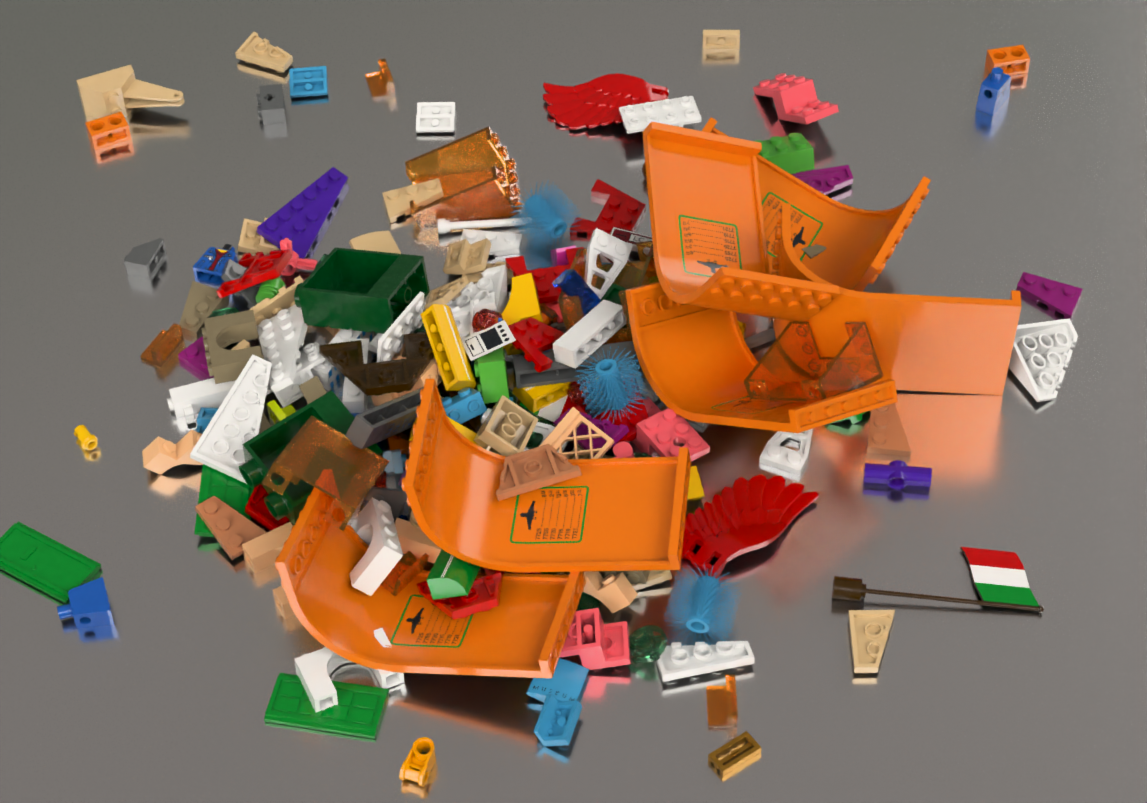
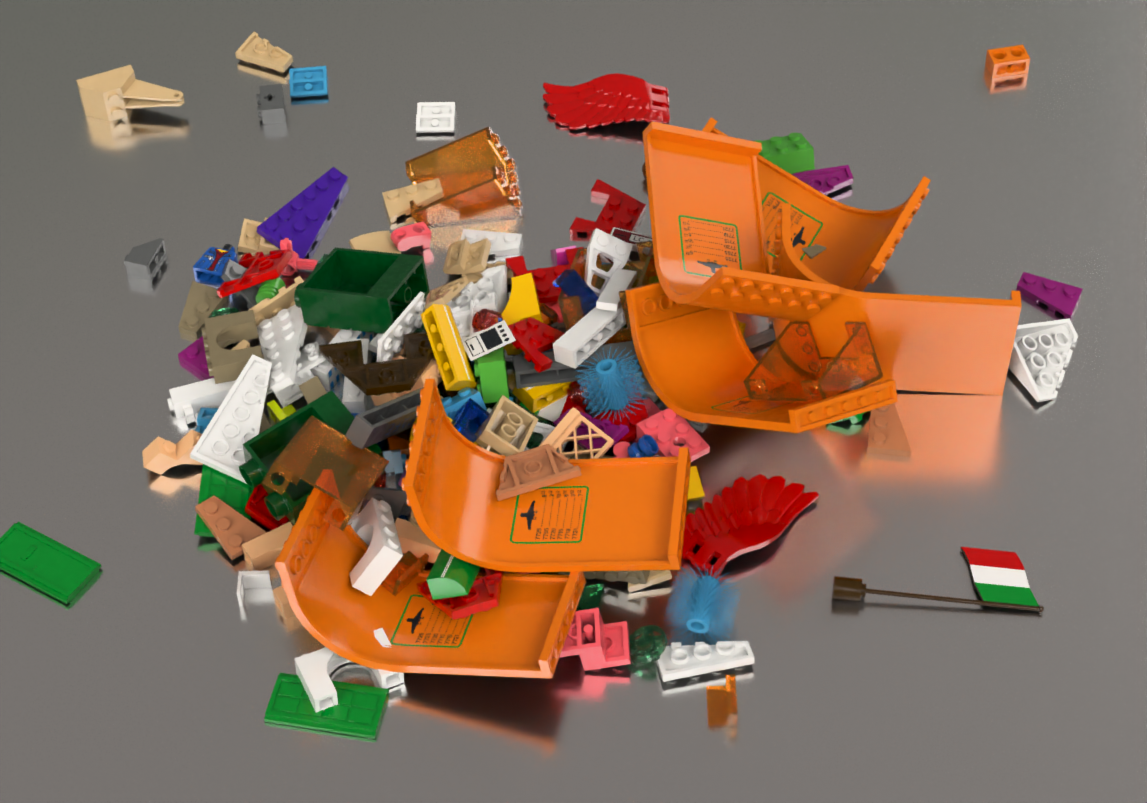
(87, 440): yellow pin -> none
(88, 605): blue torso -> none
(108, 130): orange brick -> none
(163, 346): clear orange panel -> none
(252, 580): none -> white bracket
(381, 83): clear orange panel -> none
(411, 236): none -> coral leg
(417, 765): light orange piece -> none
(445, 225): white piece -> none
(469, 419): none -> clear blue panel
(545, 216): dark azure piece -> none
(557, 721): dark azure bracket -> none
(564, 684): dark azure slope -> none
(612, 590): light nougat arch -> none
(620, 281): none -> white tile
(645, 447): none -> blue wheel
(668, 111): white bracket -> none
(721, 39): tan panel -> none
(737, 756): pearl gold tile -> none
(786, 458): white plate -> none
(795, 99): coral bracket -> none
(868, 637): tan wing -> none
(897, 475): dark purple piece -> none
(993, 92): blue torso -> none

